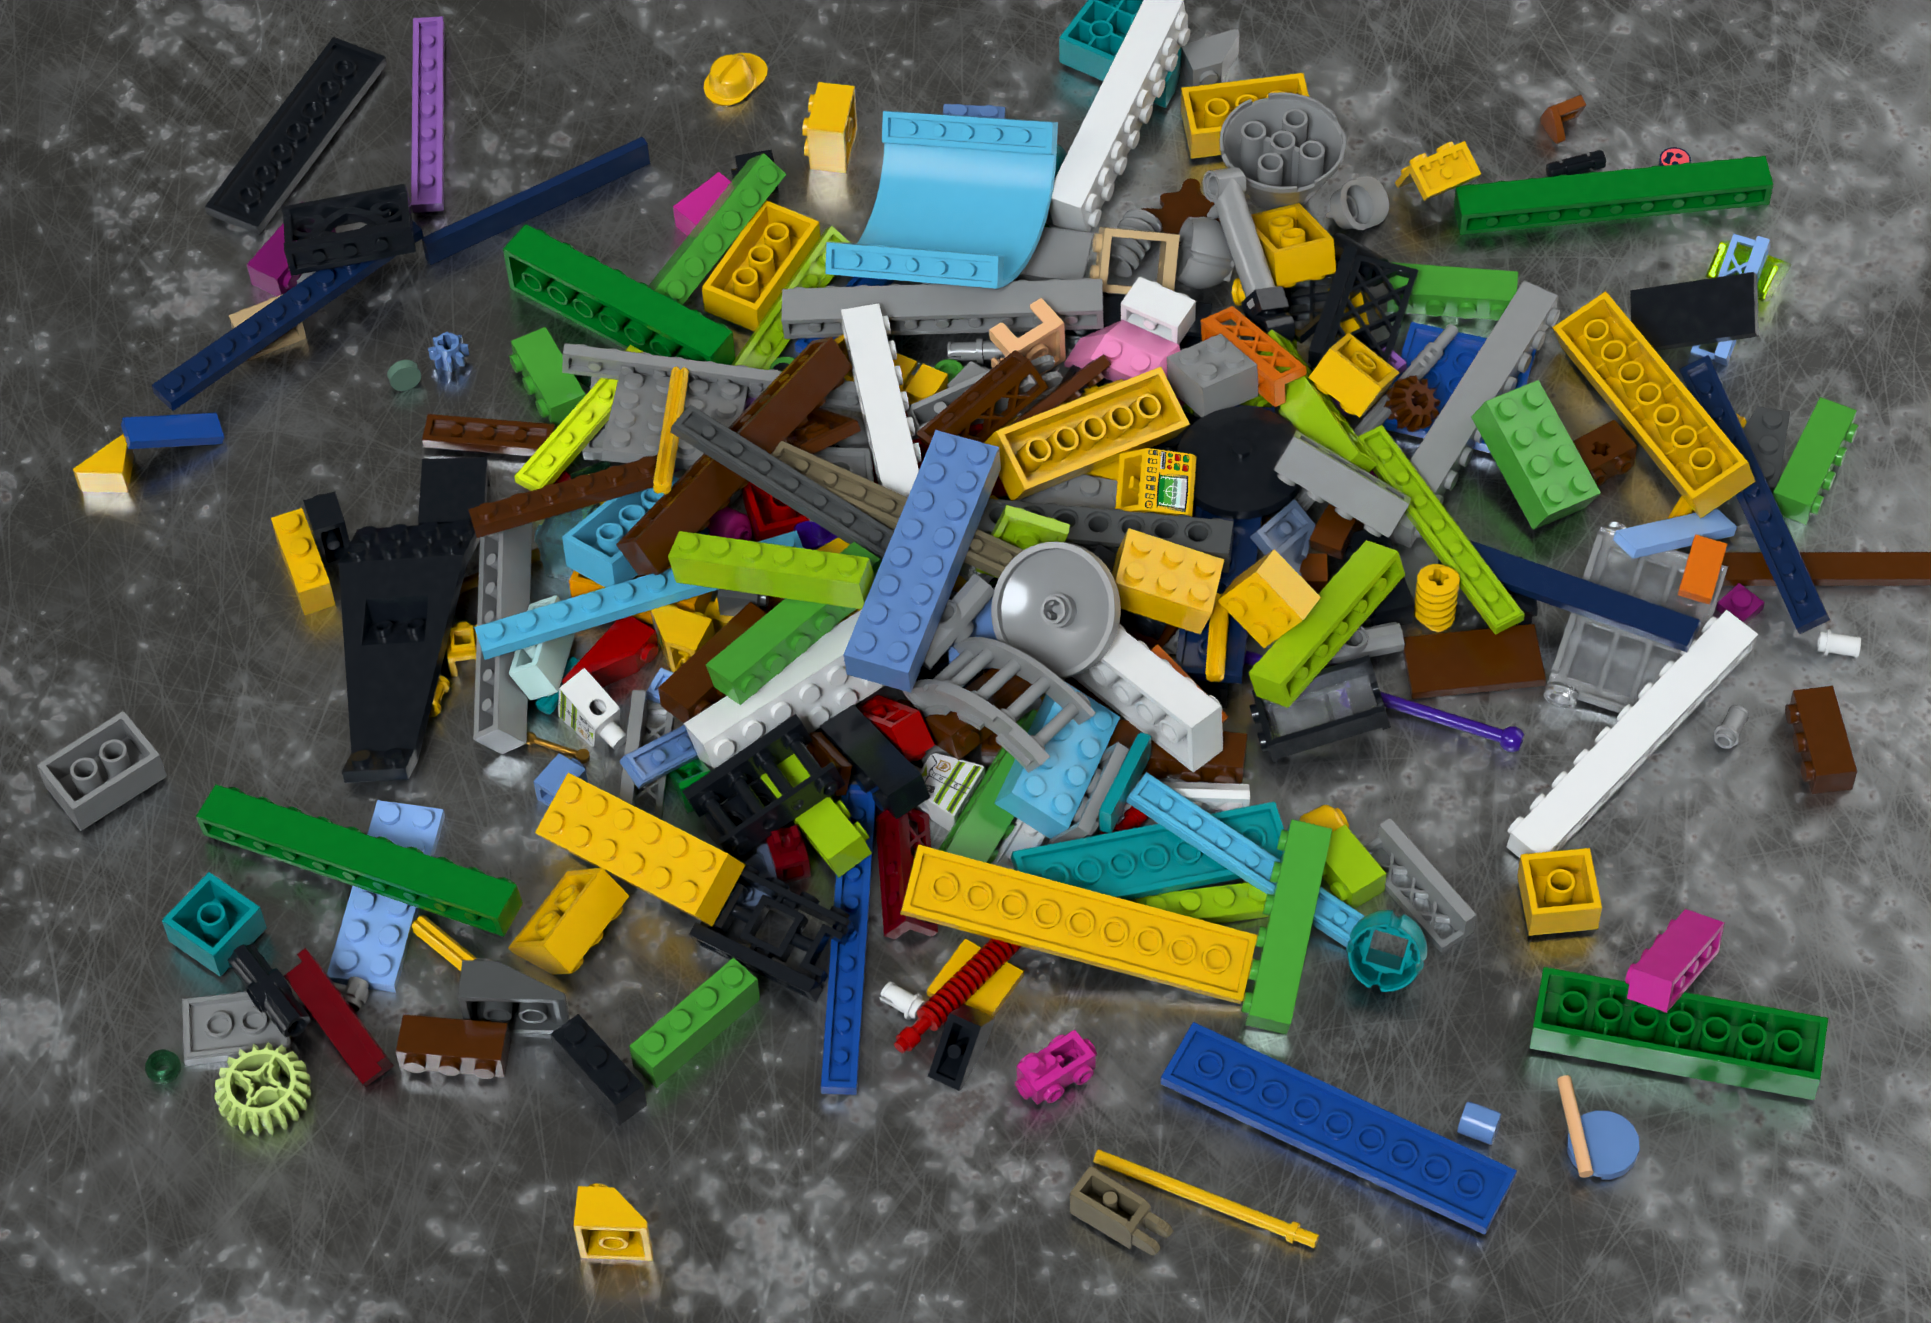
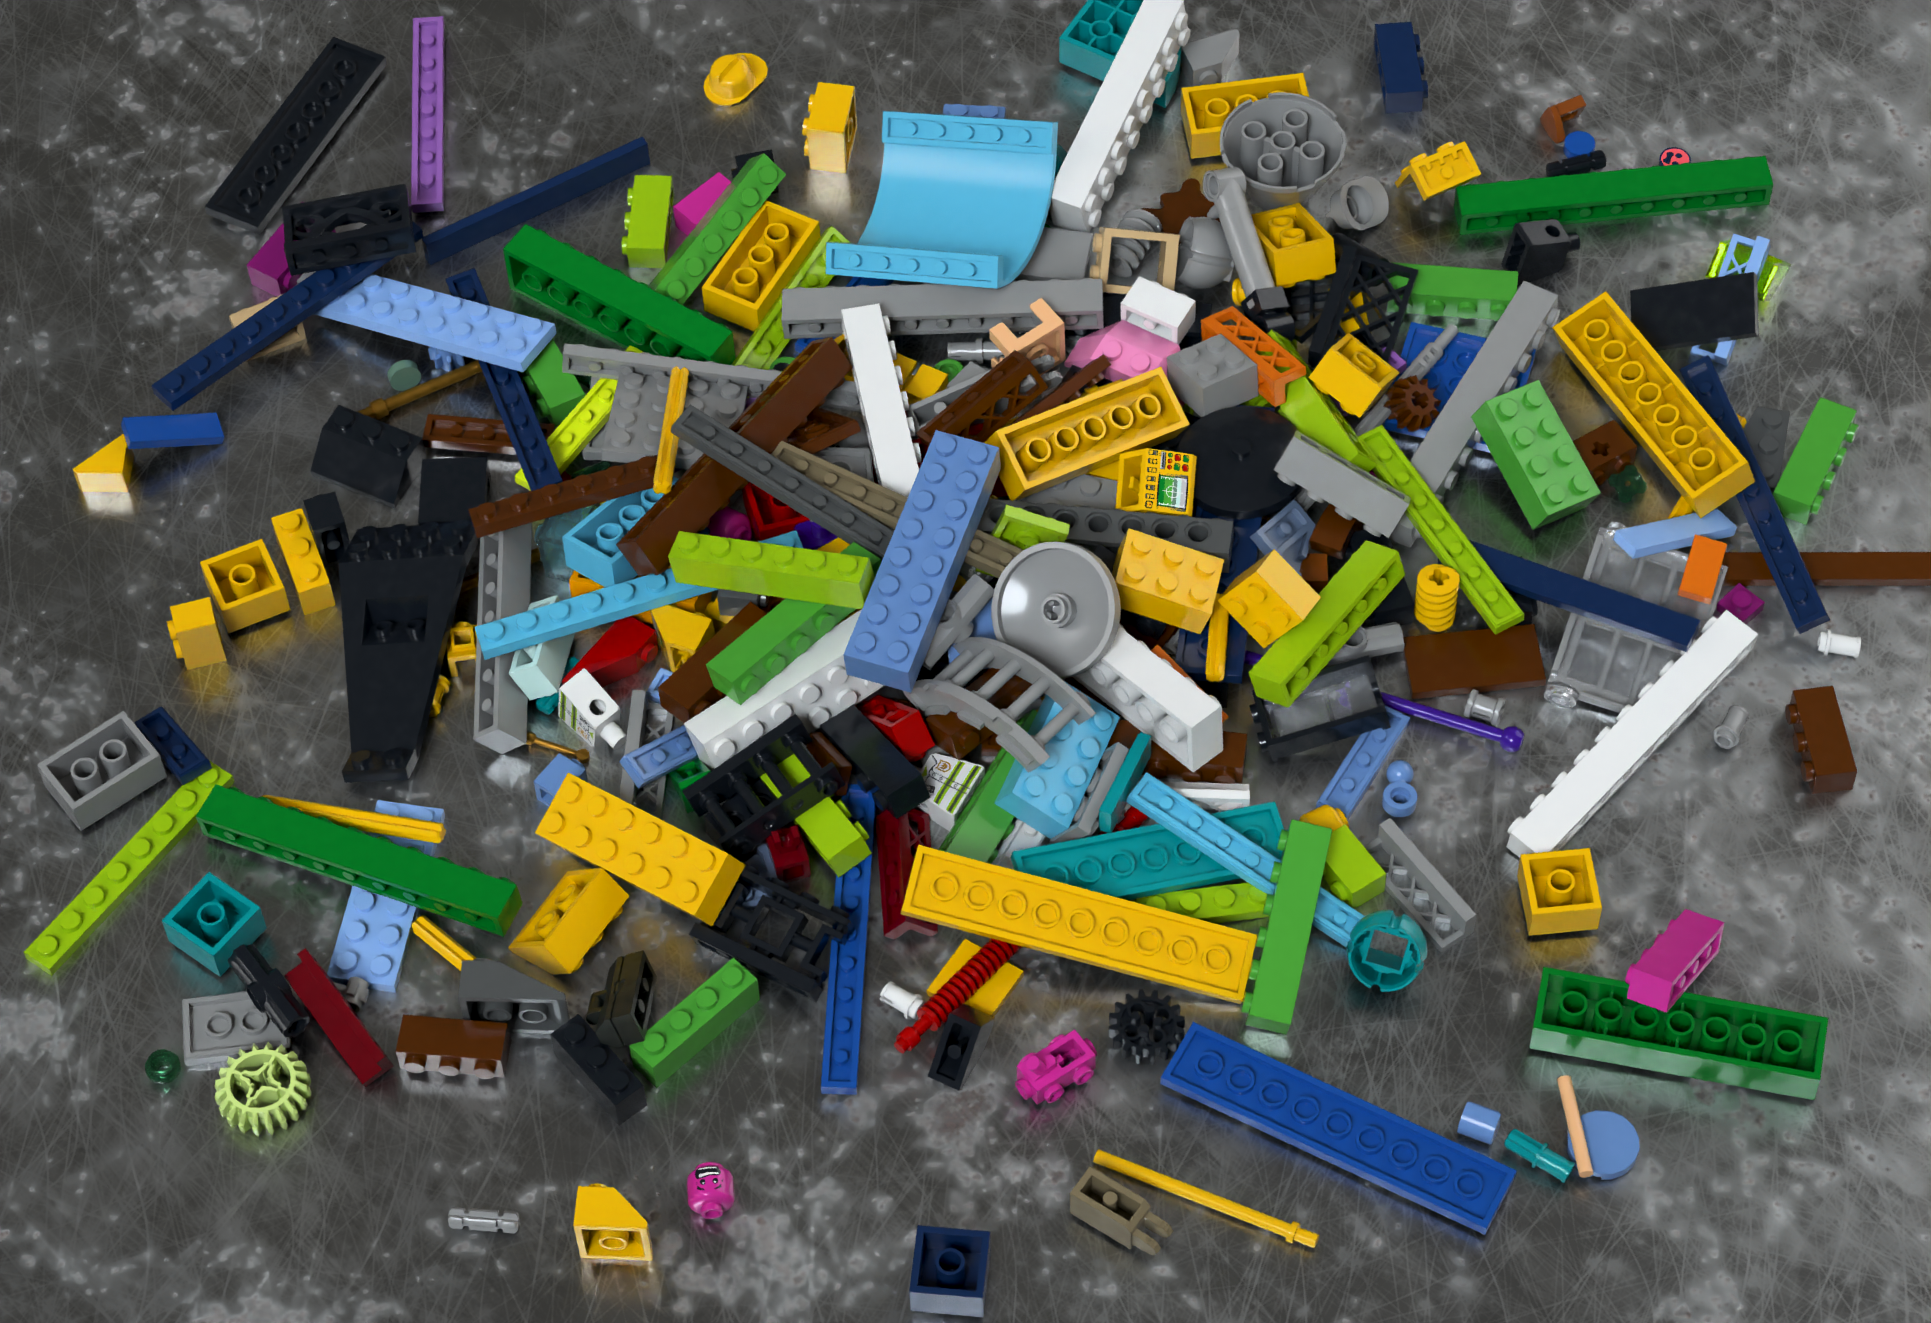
(124, 872): none -> lime plate
(173, 745): none -> dark blue tile
(196, 634): none -> yellow brick
(245, 585): none -> yellow brick
(368, 456): none -> black slope
(368, 821): none -> yellow axle
(380, 408): none -> pearl gold bar
(442, 321): none -> light blue plate
(483, 1220): none -> light grey axle
(511, 400): none -> dark blue plate
(625, 1003): none -> pearl dark grey piece
(648, 221): none -> lime brick
(710, 1190): none -> dark pink head
(950, 1271): none -> dark blue brick
(1165, 1033): none -> black gear
(1363, 764): none -> medium blue tile
(1399, 67): none -> dark blue brick
(1399, 775): none -> medium blue plate
(1485, 707): none -> light grey bush
(1538, 249): none -> black torso
(1539, 1155): none -> teal axle
(1578, 144): none -> blue tile
(1636, 481): none -> clear green plate

